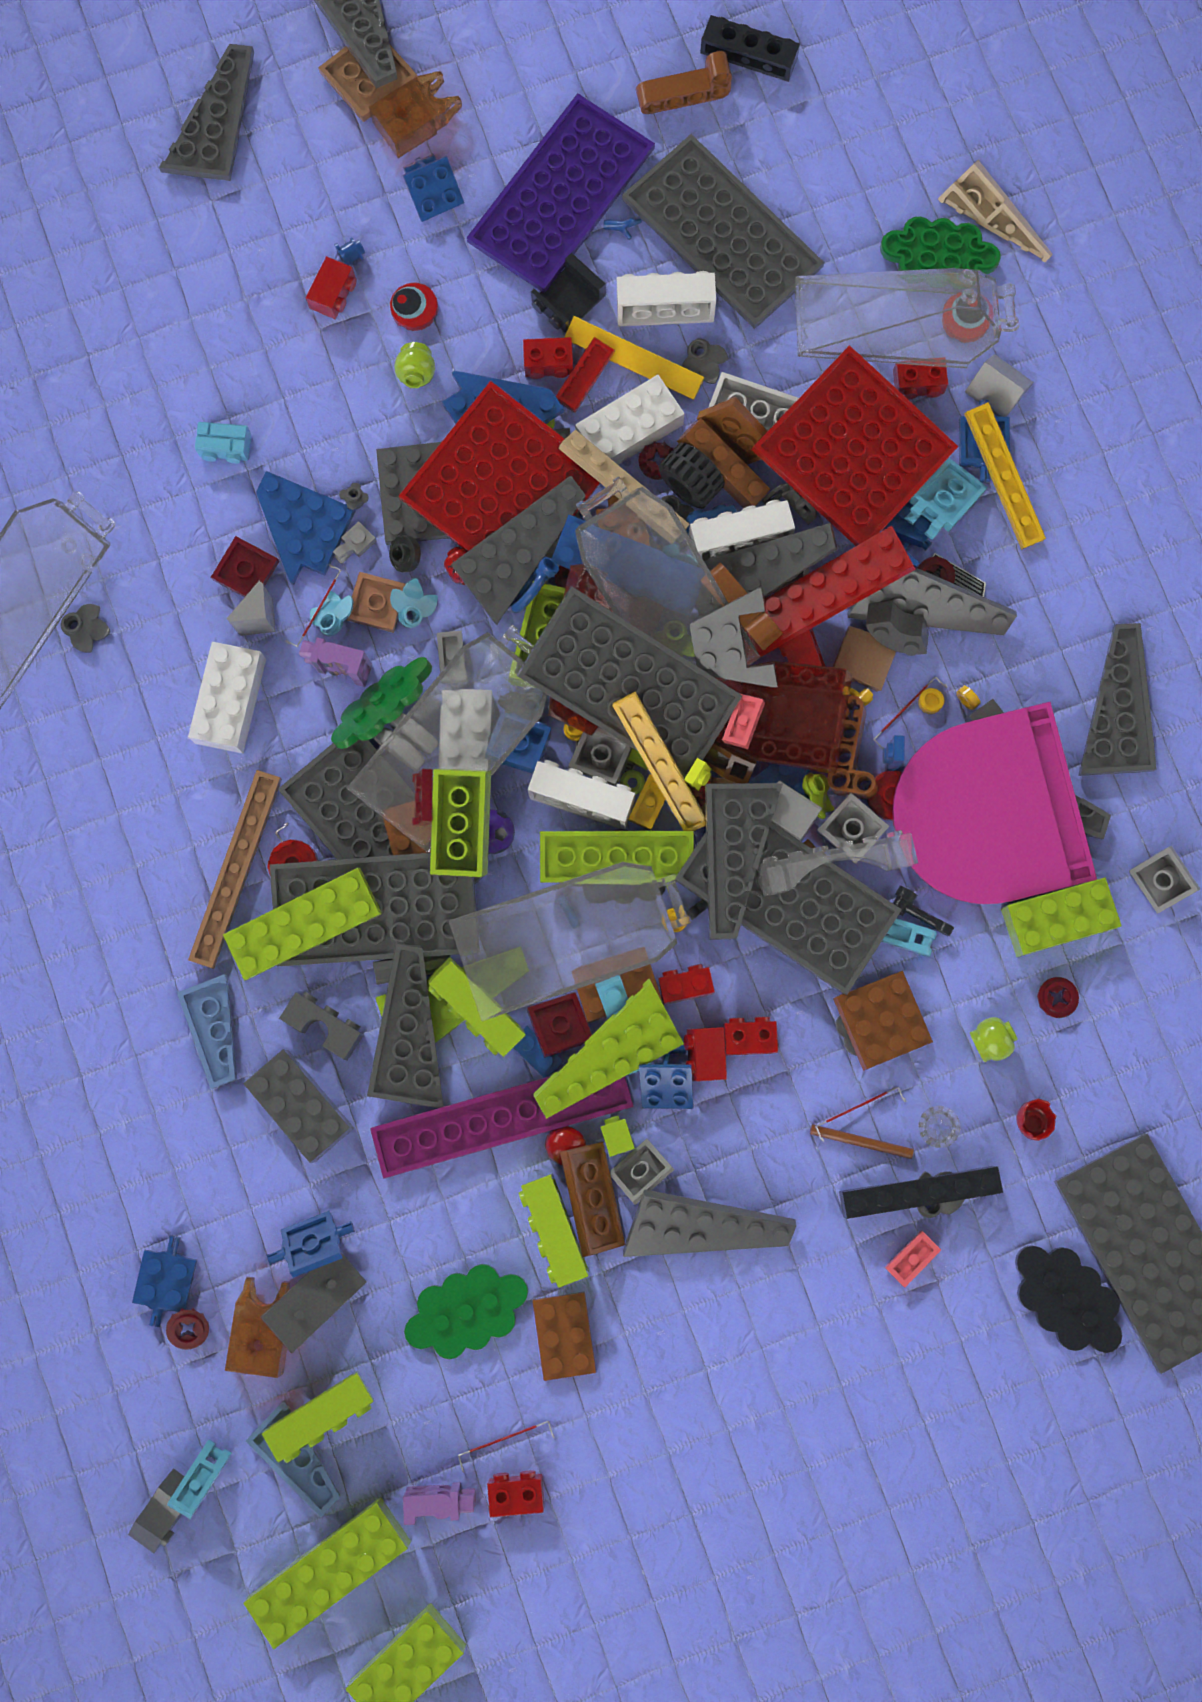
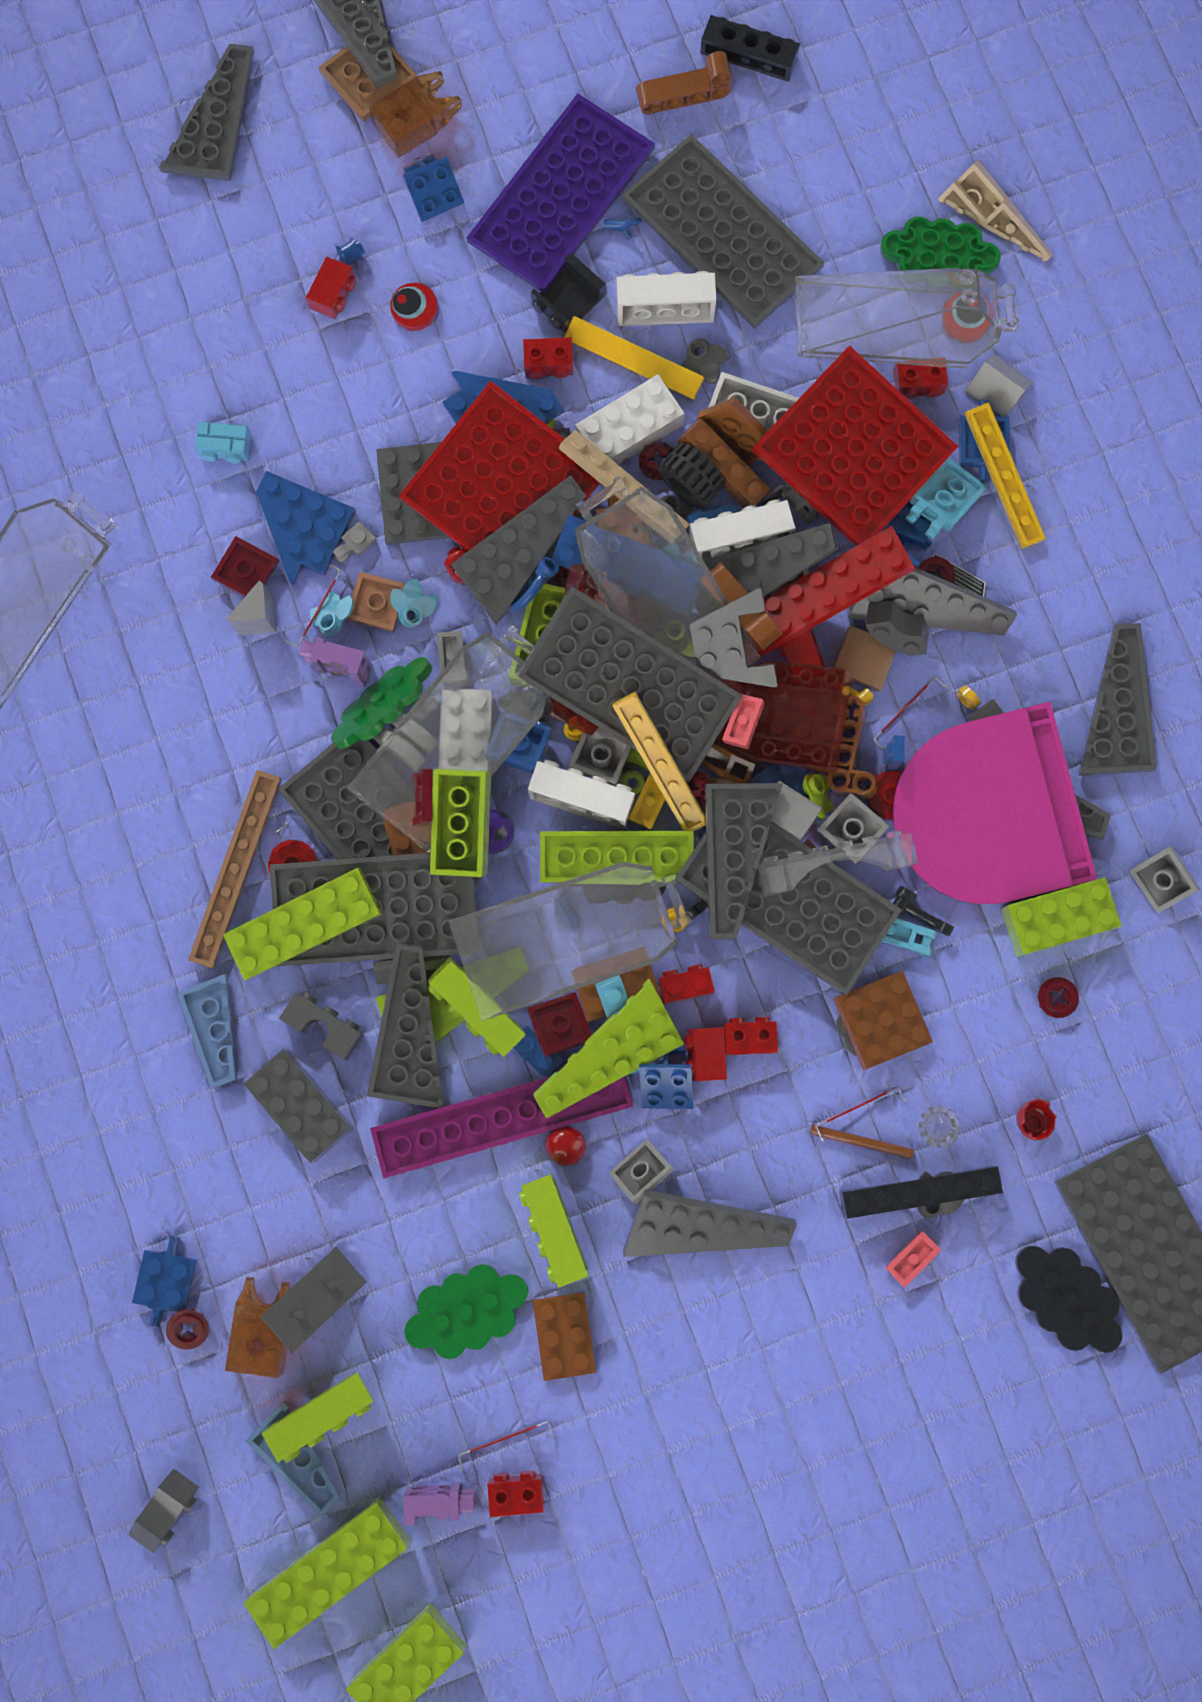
(88, 627): dark grey plate -> none
(198, 1480): medium azure plate -> none
(227, 697): white brick -> none
(311, 1244): blue plate -> none
(356, 502): dark grey plate -> none
(404, 553): pearl dark grey plate -> none
(414, 365): lime piece -> none
(584, 374): red plate -> none
(592, 1199): dark orange tile -> none
(617, 1136): lime brick -> none
(698, 774): neon yellow plate -> none
(931, 701): yellow tile -> none
(994, 1039): lime piece -> none

